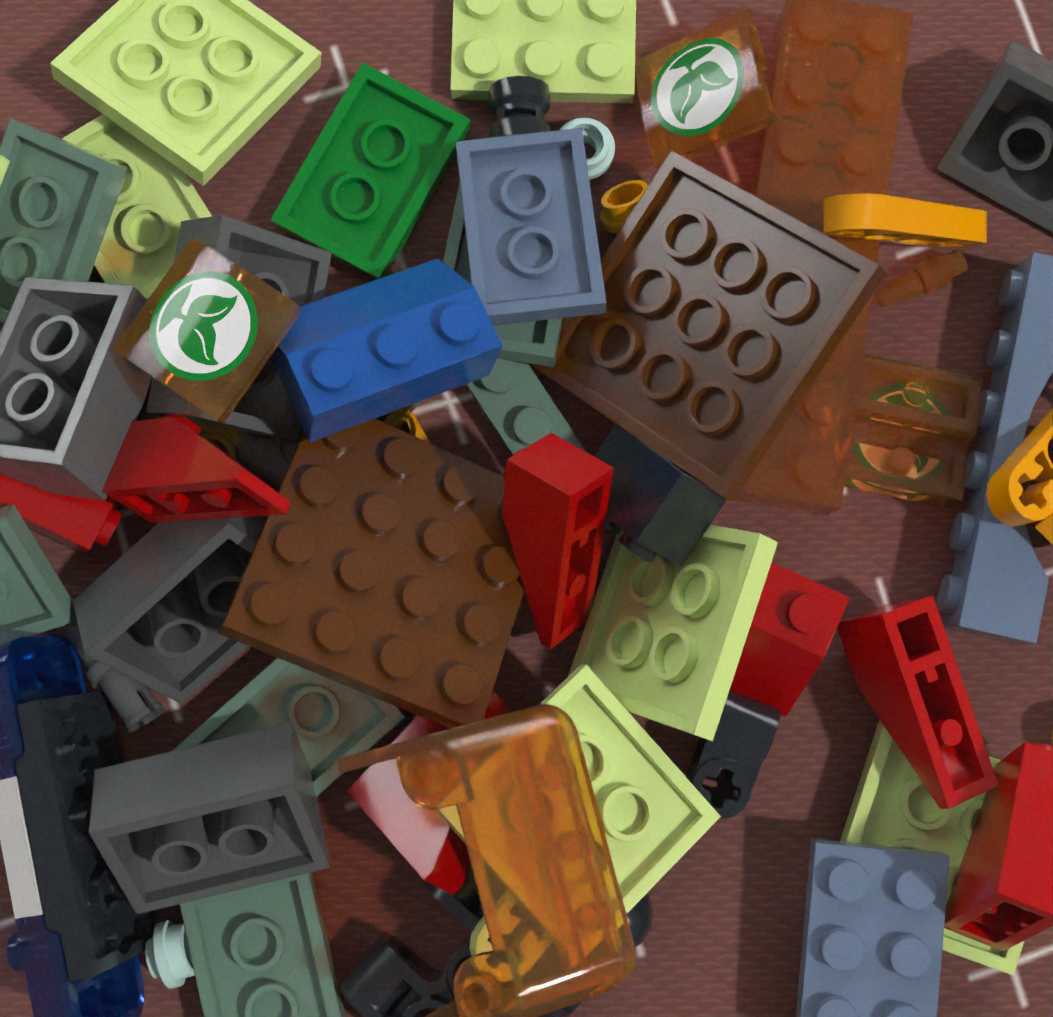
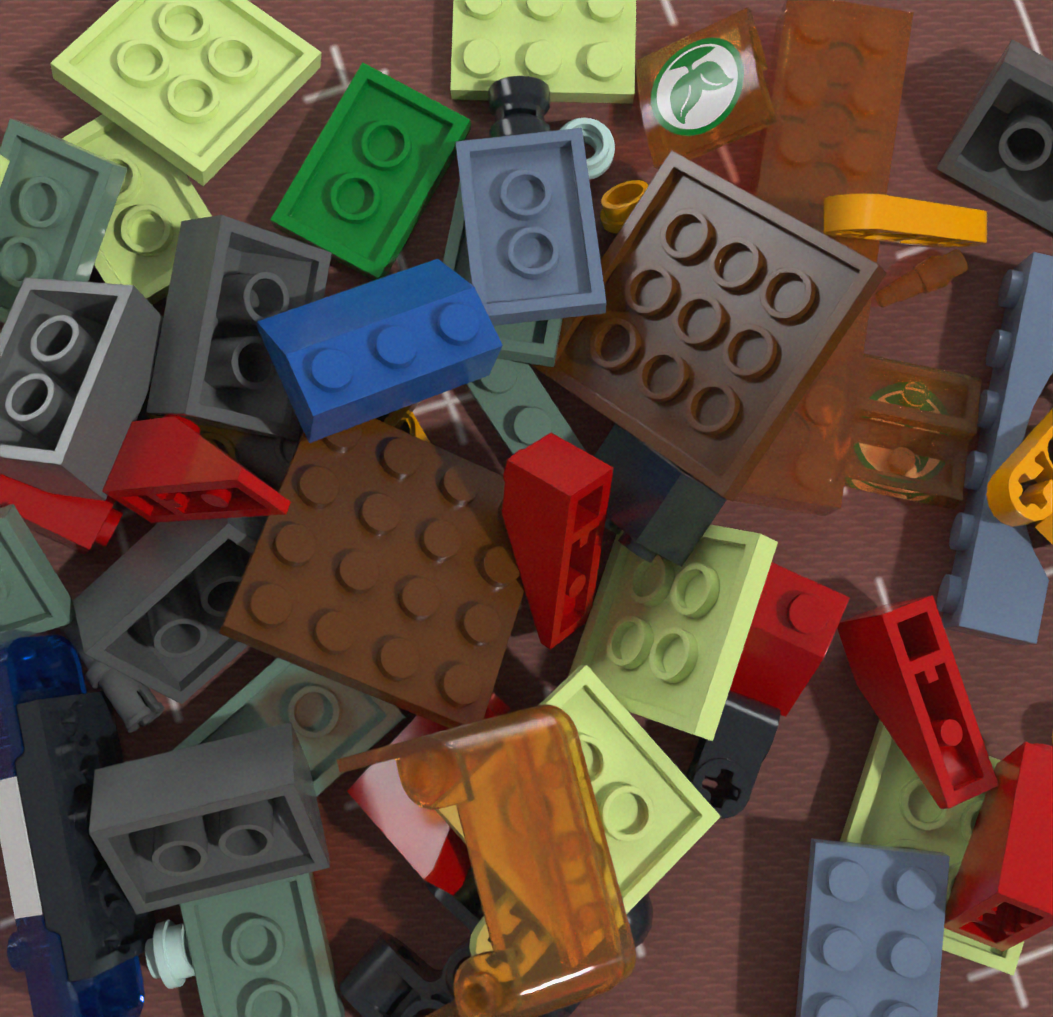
(208, 329): slope -> none

